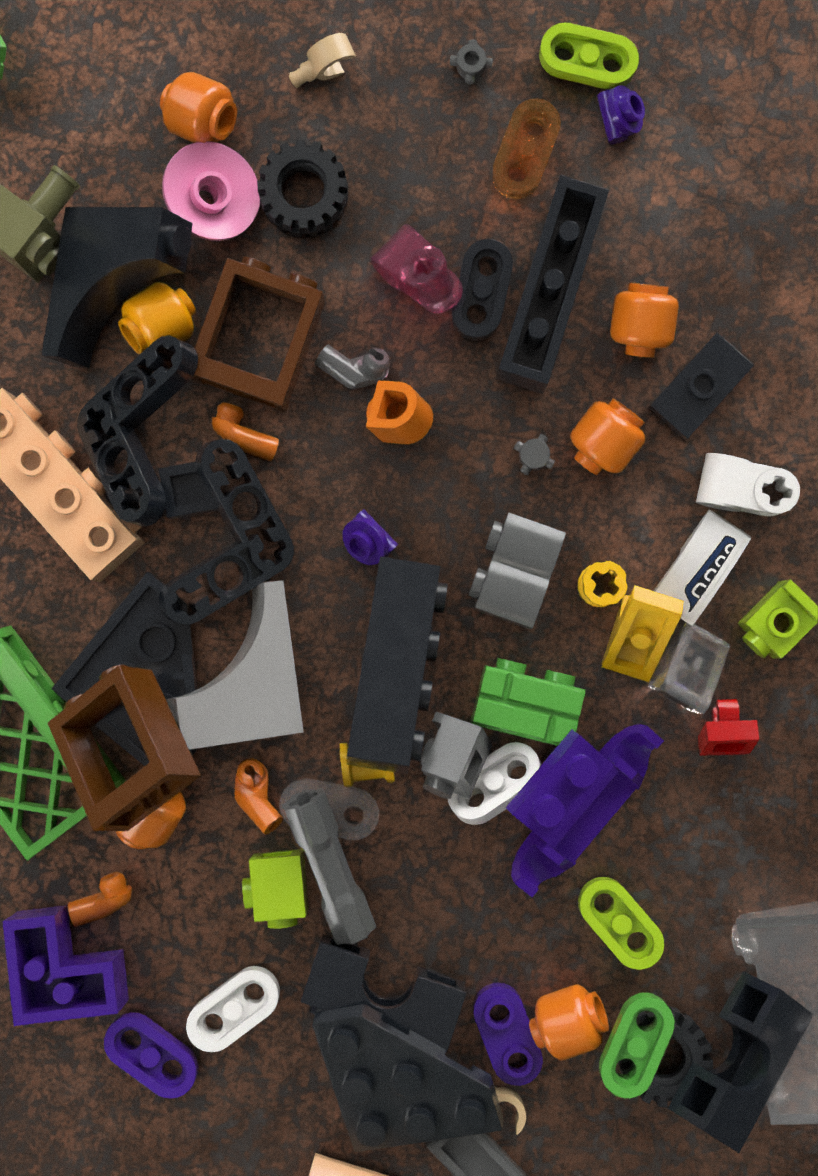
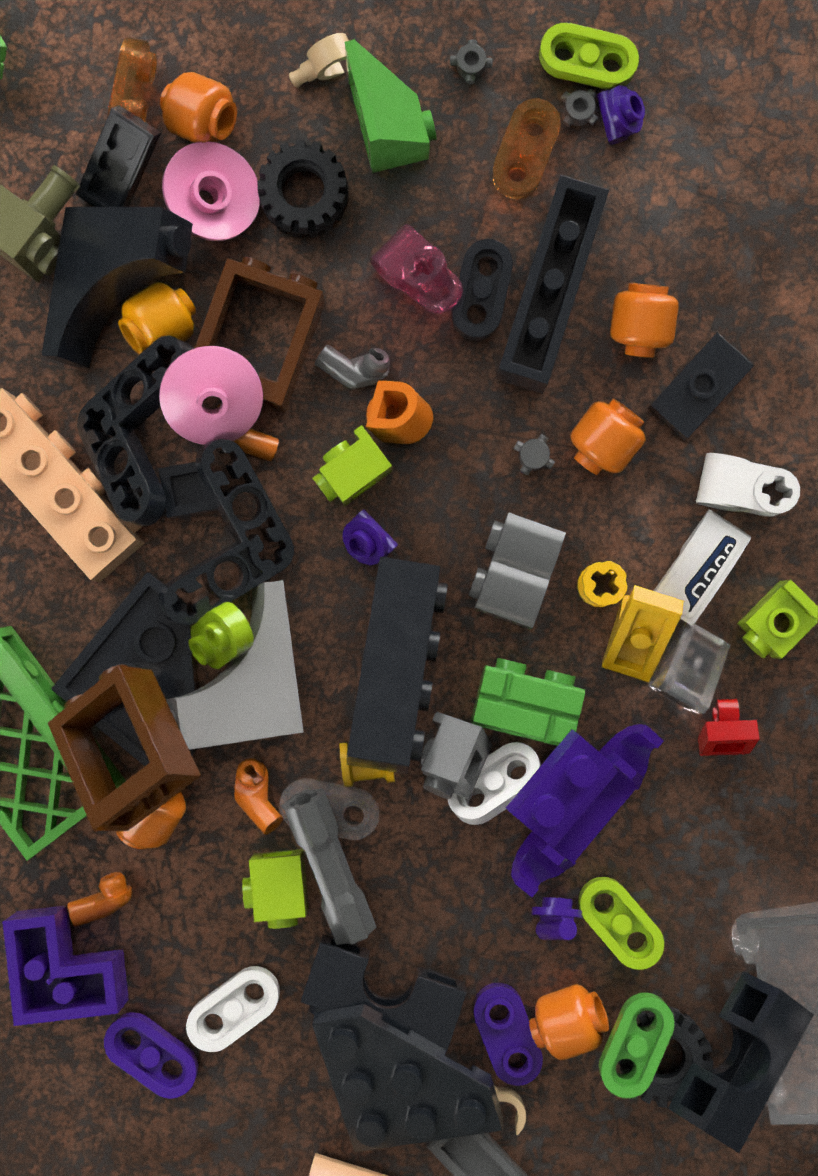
(118, 160): none -> black plate
(134, 69): none -> clear orange plate
(208, 373): none -> bright pink dish
(220, 636): none -> lime plate
(352, 468): none -> lime brick
(387, 112): none -> bright green slope
(556, 919): none -> dark purple plate
(579, 108): none -> dark grey piece

